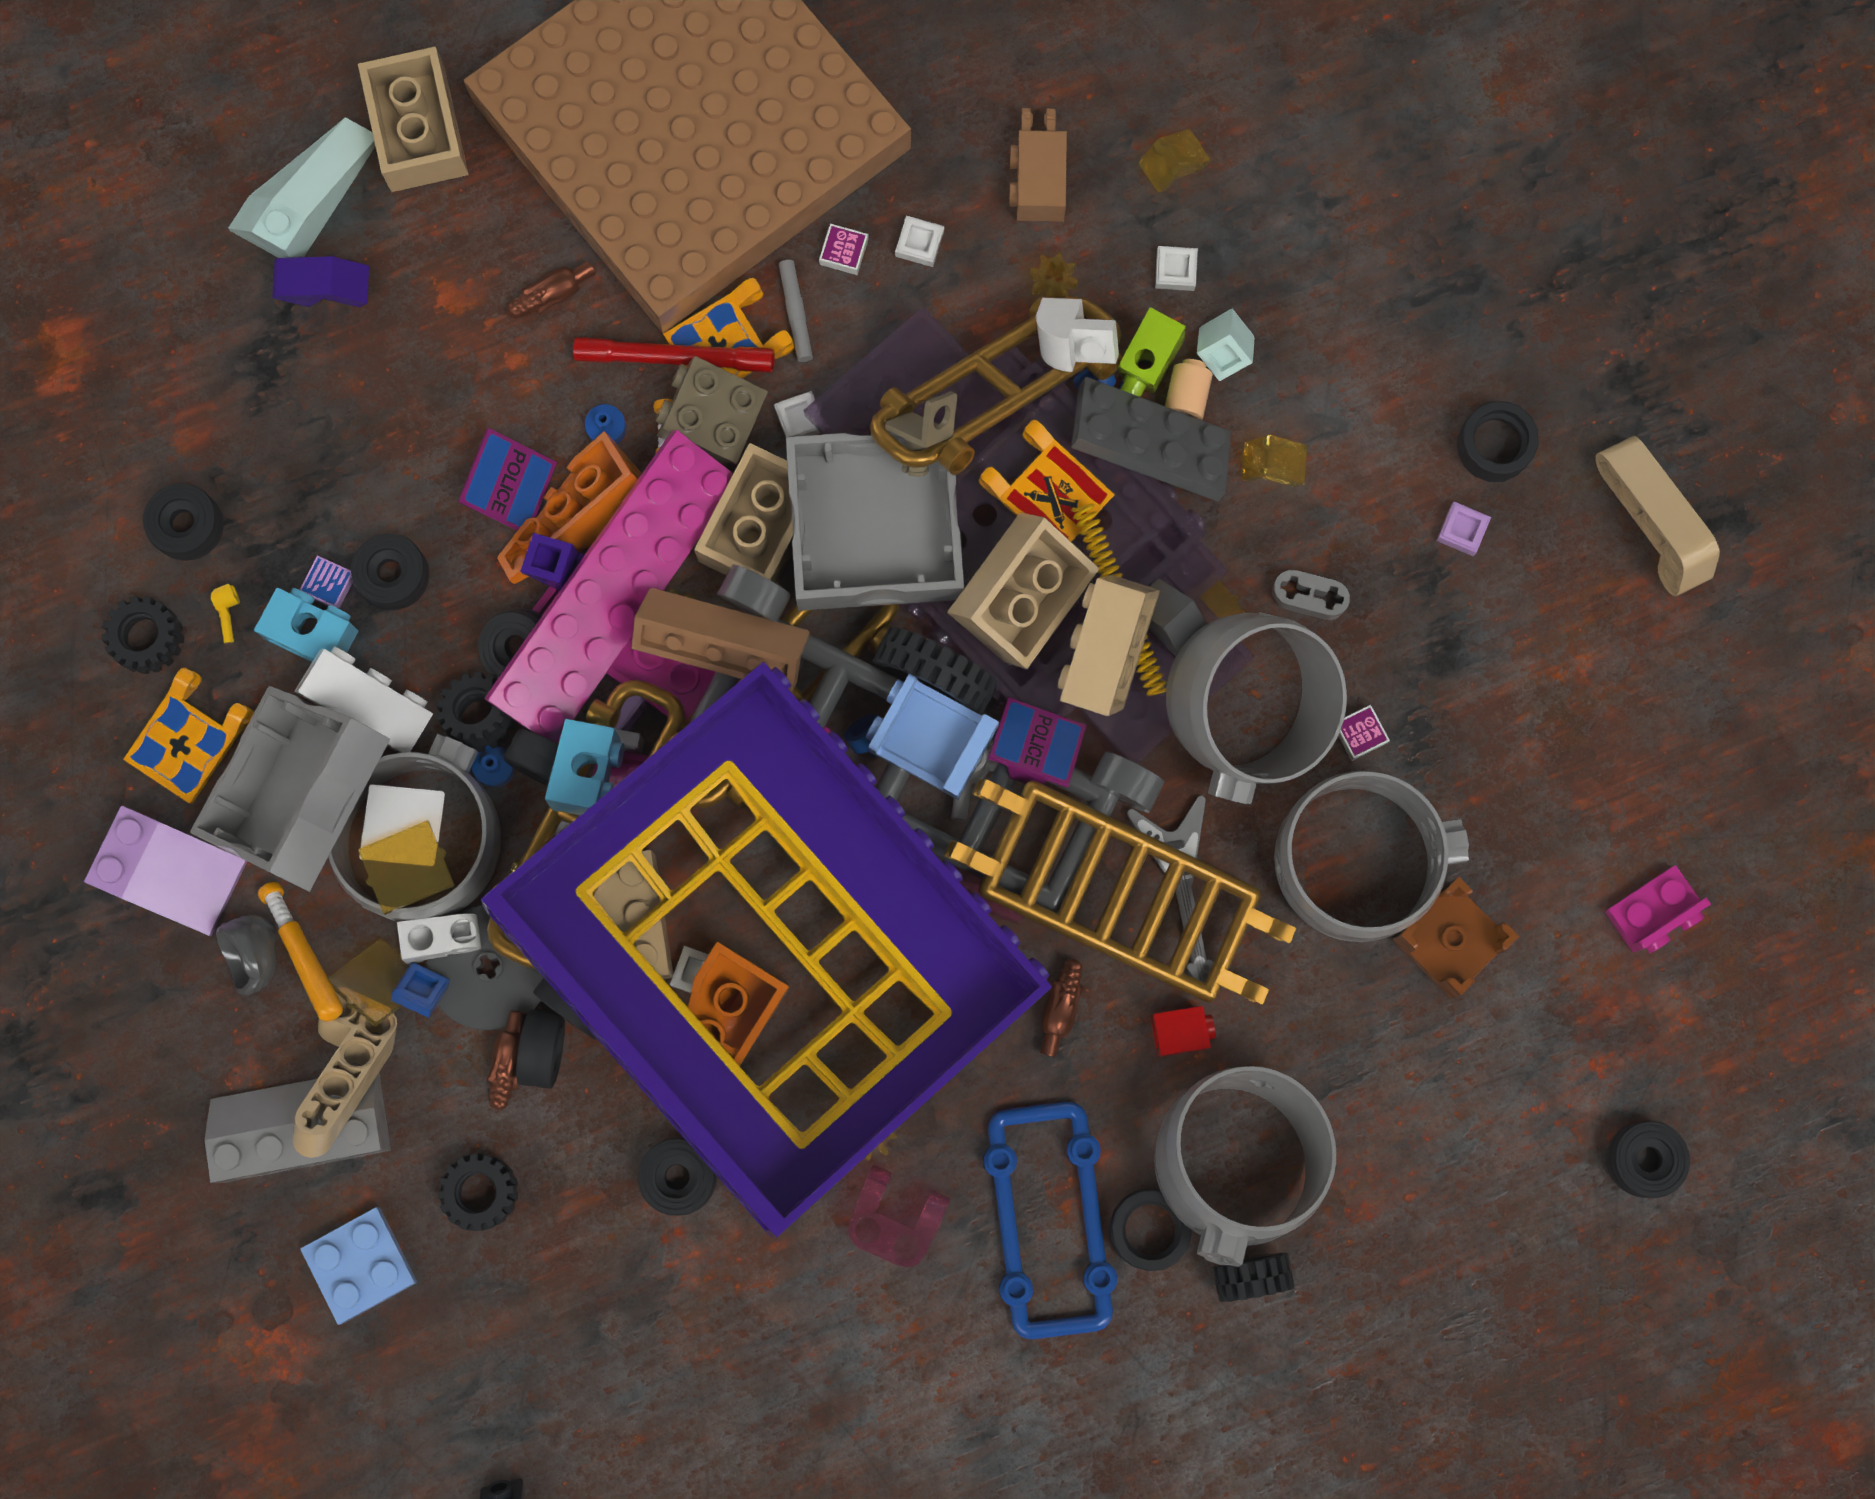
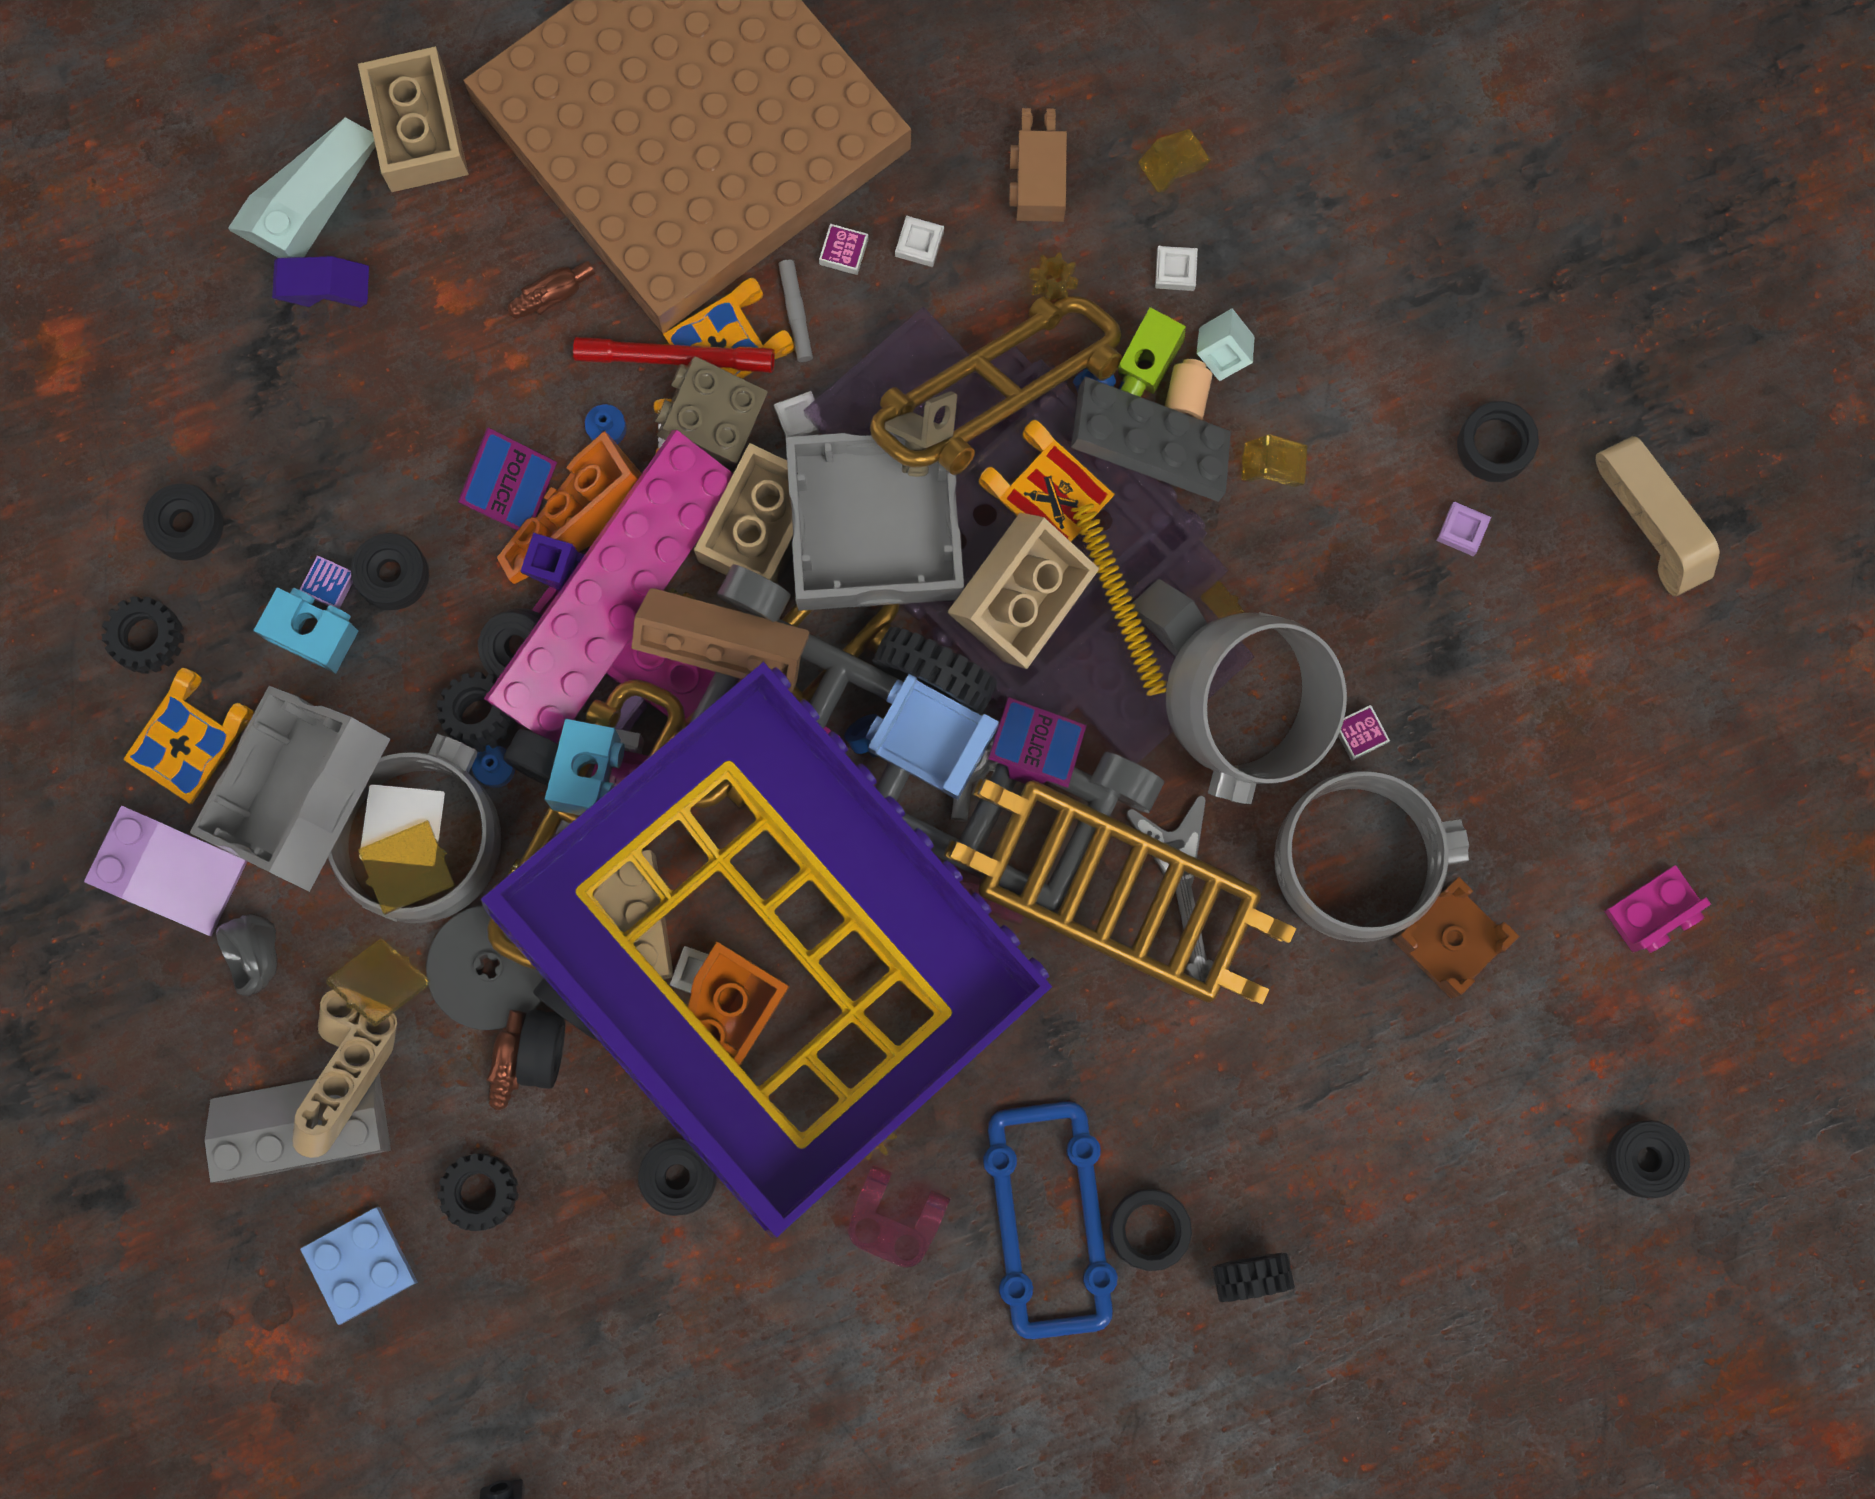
(222, 599): yellow hand -> none
(304, 959): light orange piece -> none
(365, 697): white brick -> none
(420, 989): blue tile -> none
(438, 937): white leg -> none
(1061, 1007): copper piece -> none
(1070, 338): white brick -> none
(1108, 644): tan brick -> none
(1182, 1031): red brick -> none
(1221, 1238): light grey cylinder -> none
(1312, 585): light grey beam -> none

